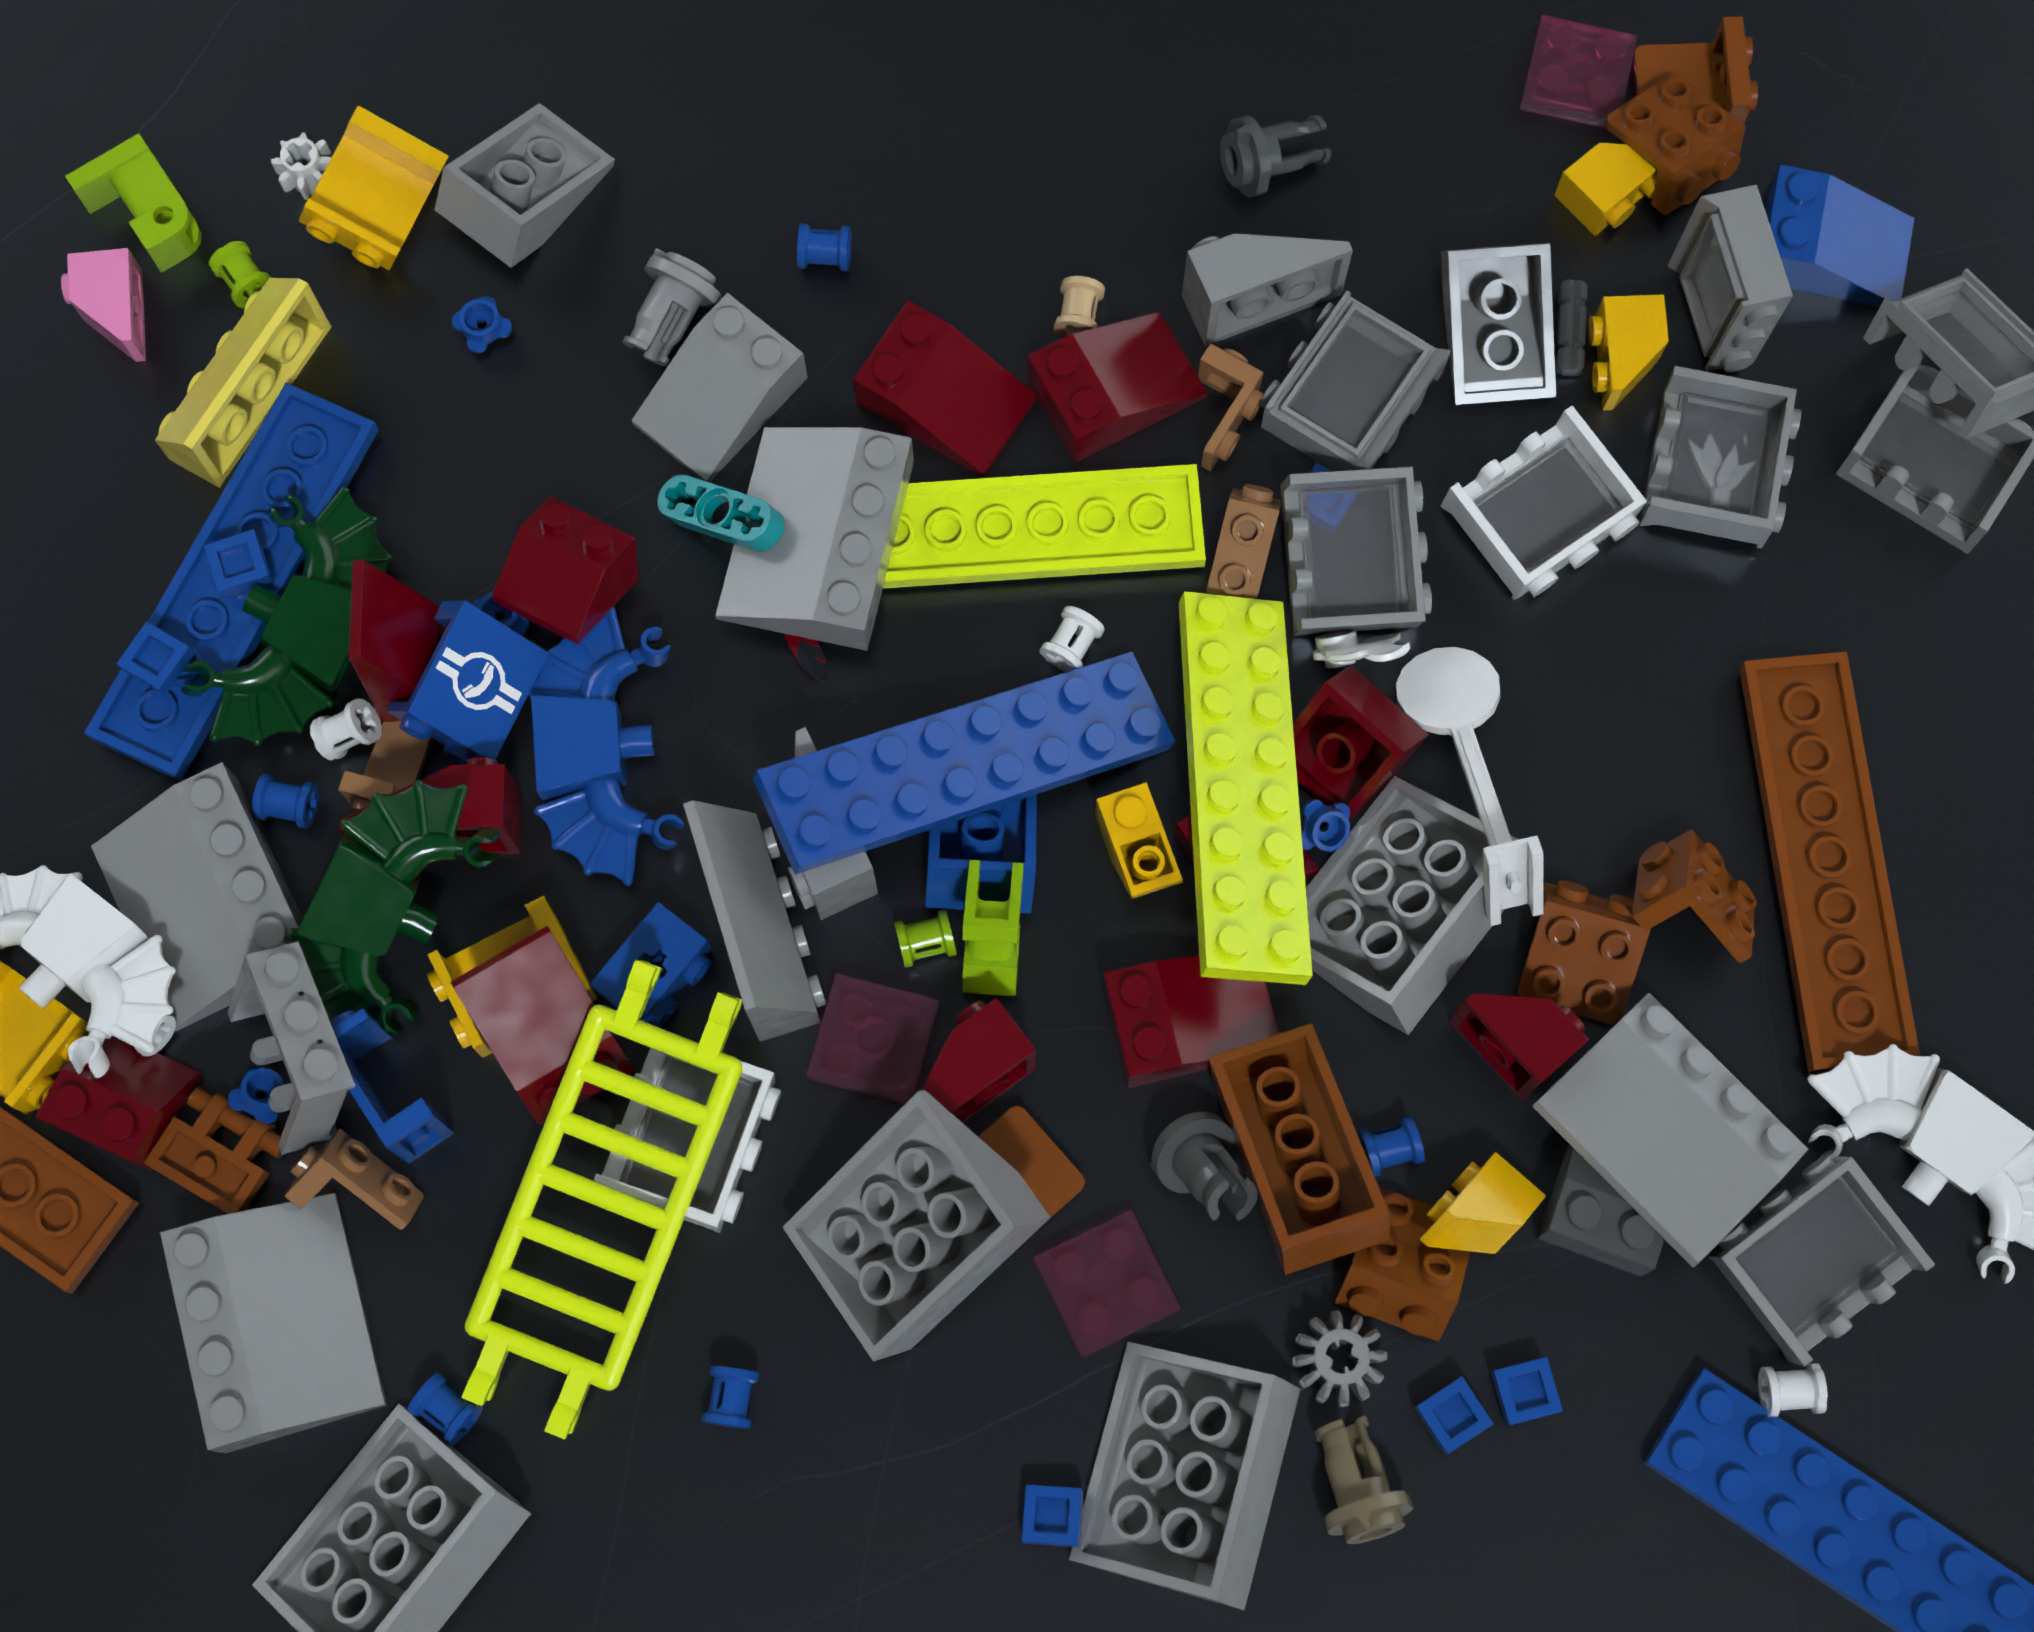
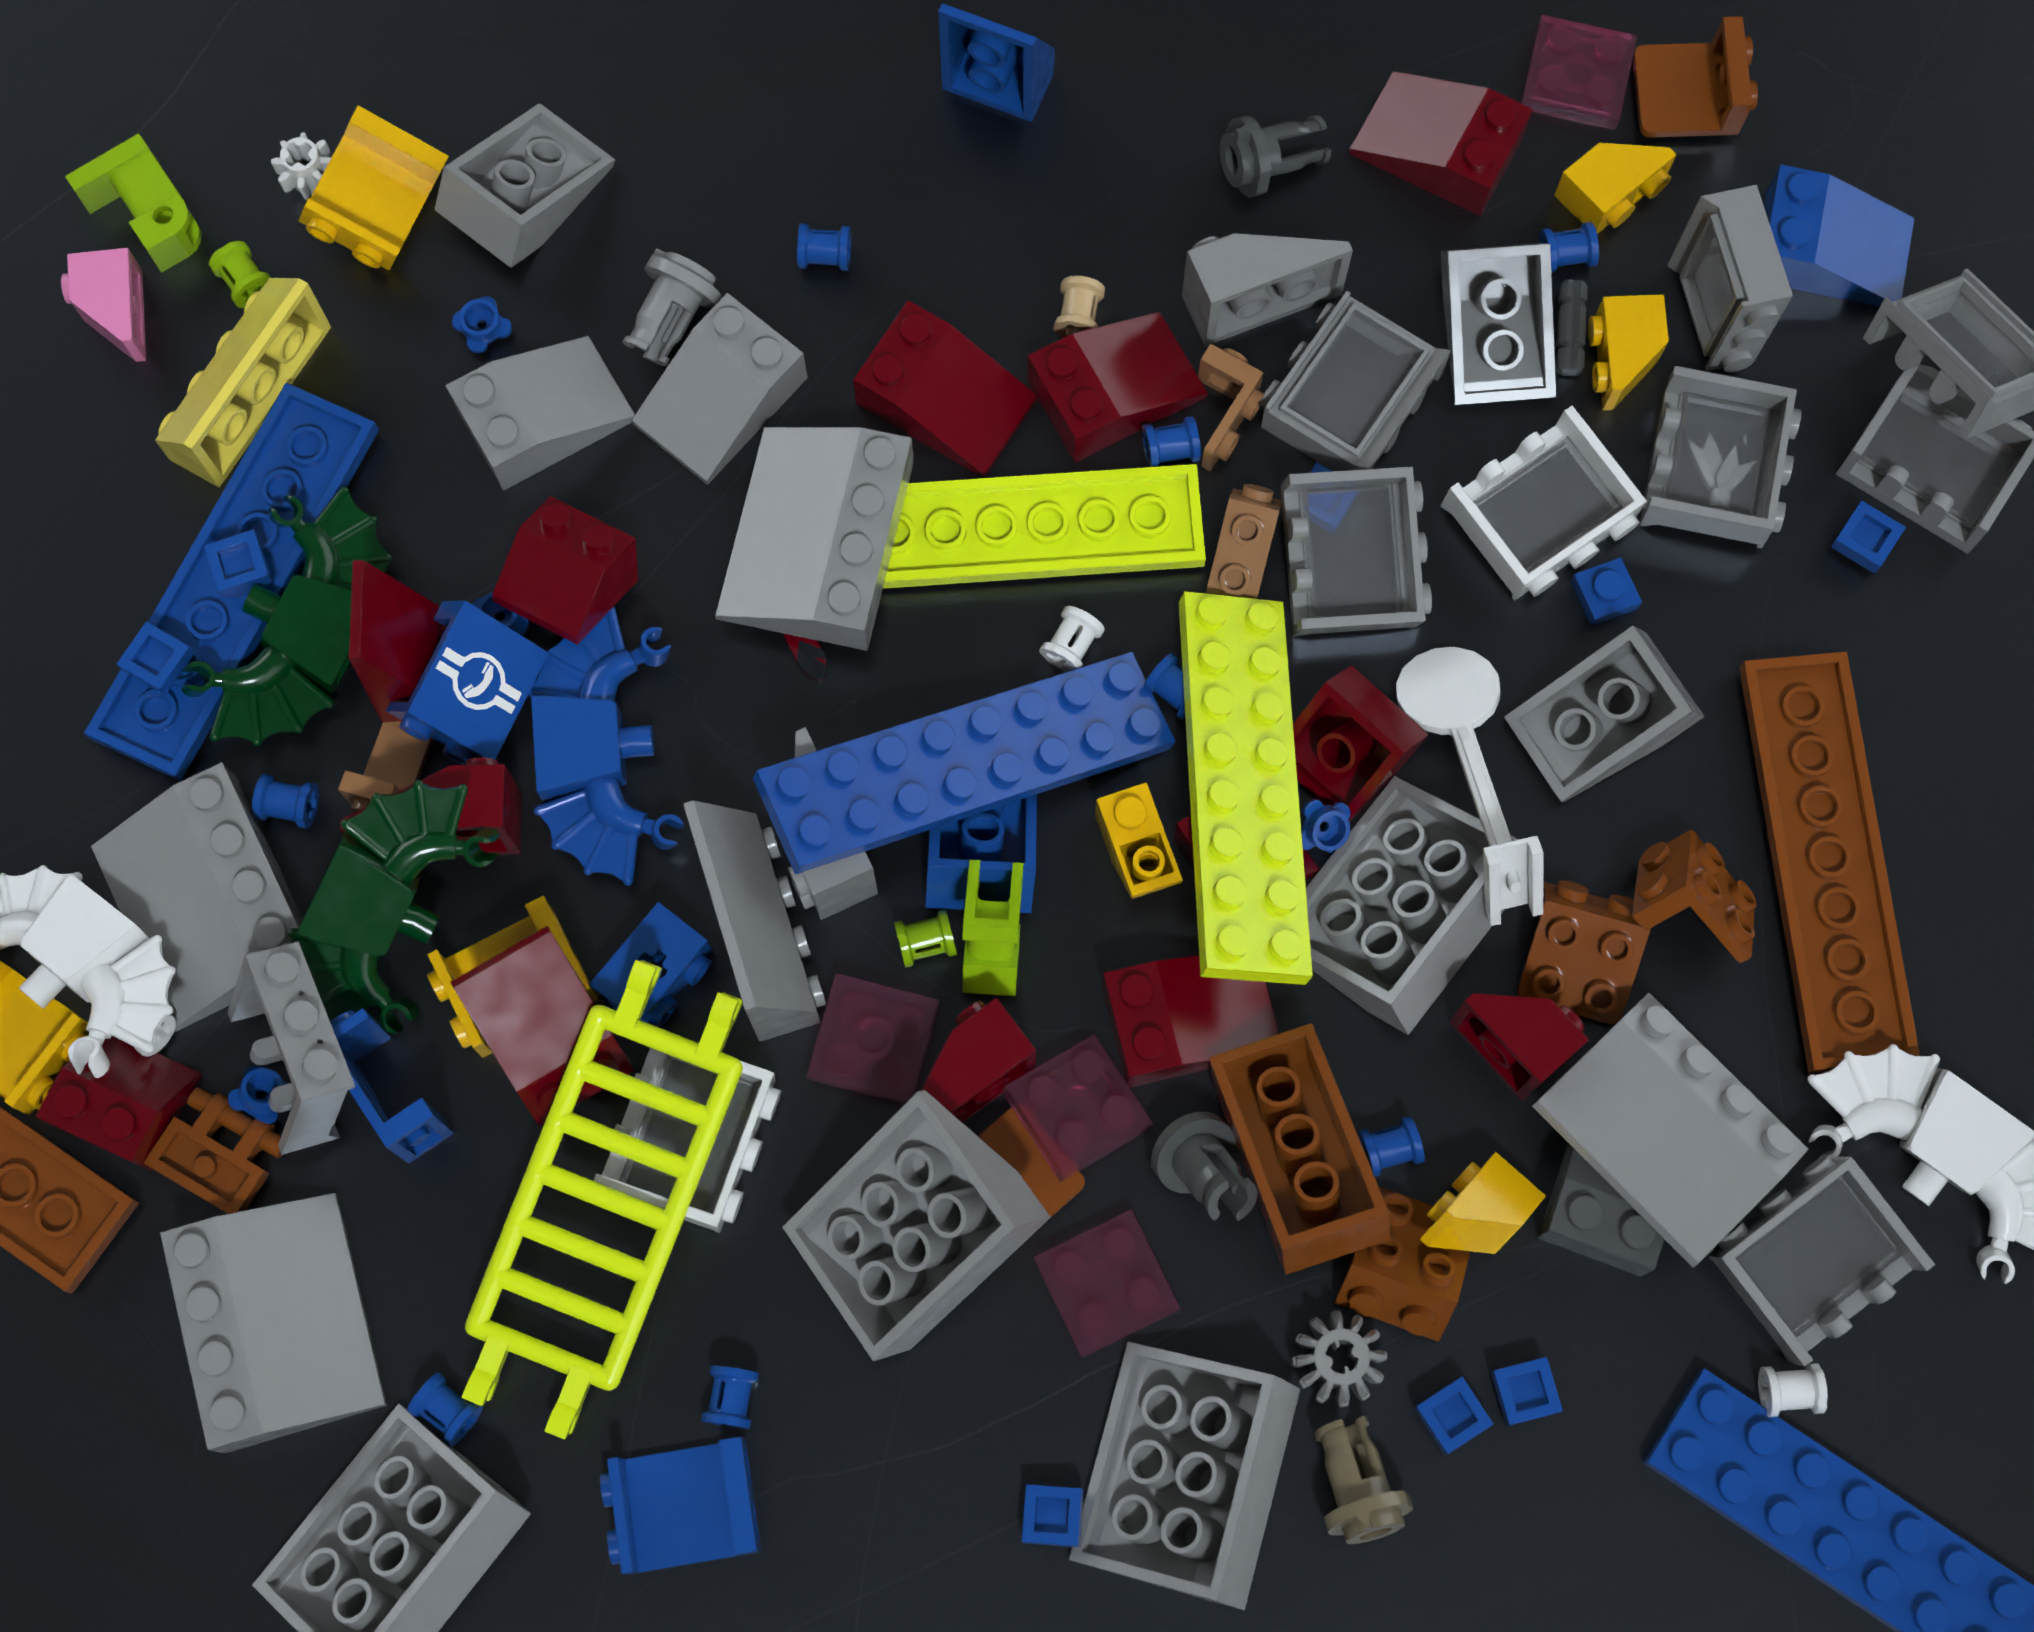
(346, 729): white bush -> none
(360, 1173): medium nougat bracket -> none
(539, 407): none -> light grey slope
(681, 1507): none -> blue panel
(732, 527): teal beam -> none
(993, 63): none -> blue slope
(1077, 1108): none -> clear pink plate
(1167, 682): none -> blue bush
(1171, 442): none -> blue bush
(1344, 649): white plate -> none
(1443, 137): none -> dark red slope
(1572, 246): none -> blue bush
(1604, 714): none -> light grey slope
(1606, 591): none -> blue plate
(1682, 136): dark orange bracket -> none
(1868, 537): none -> blue plate

